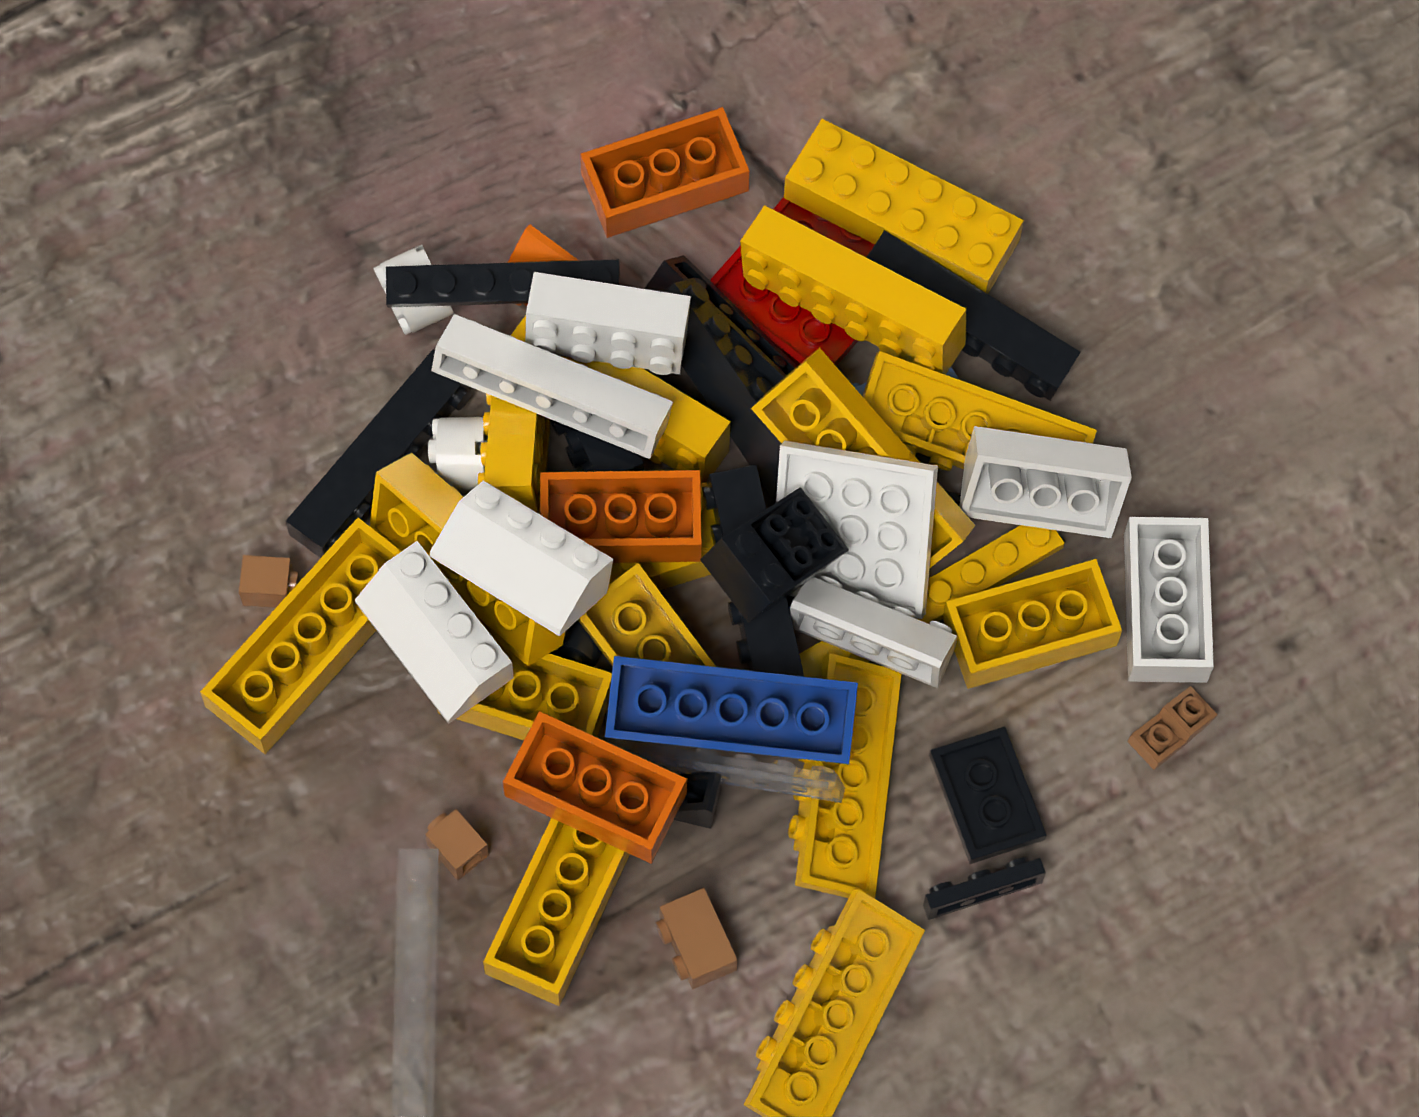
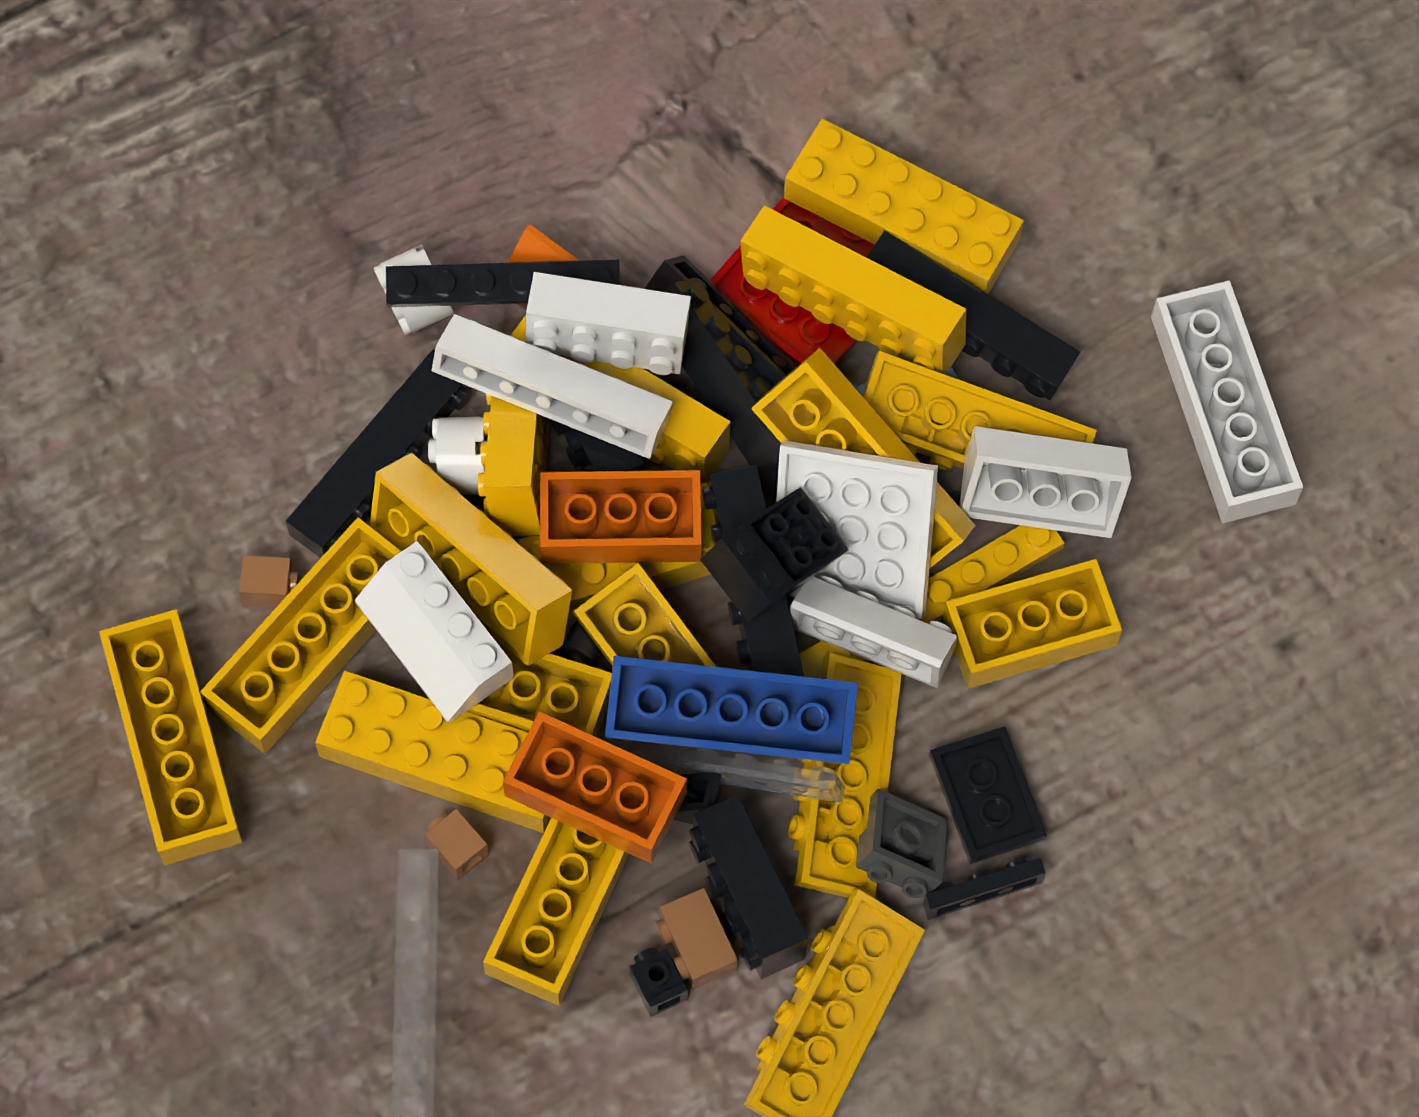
(170, 737): none -> yellow brick
(414, 746): none -> yellow brick
(522, 558): white slope -> none
(657, 994): none -> black brick
(665, 172): orange brick -> none
(748, 887): none -> black brick
(903, 845): none -> dark grey plate
(1168, 599): white brick -> none
(1172, 728): medium nougat slope -> none
(1226, 402): none -> white brick

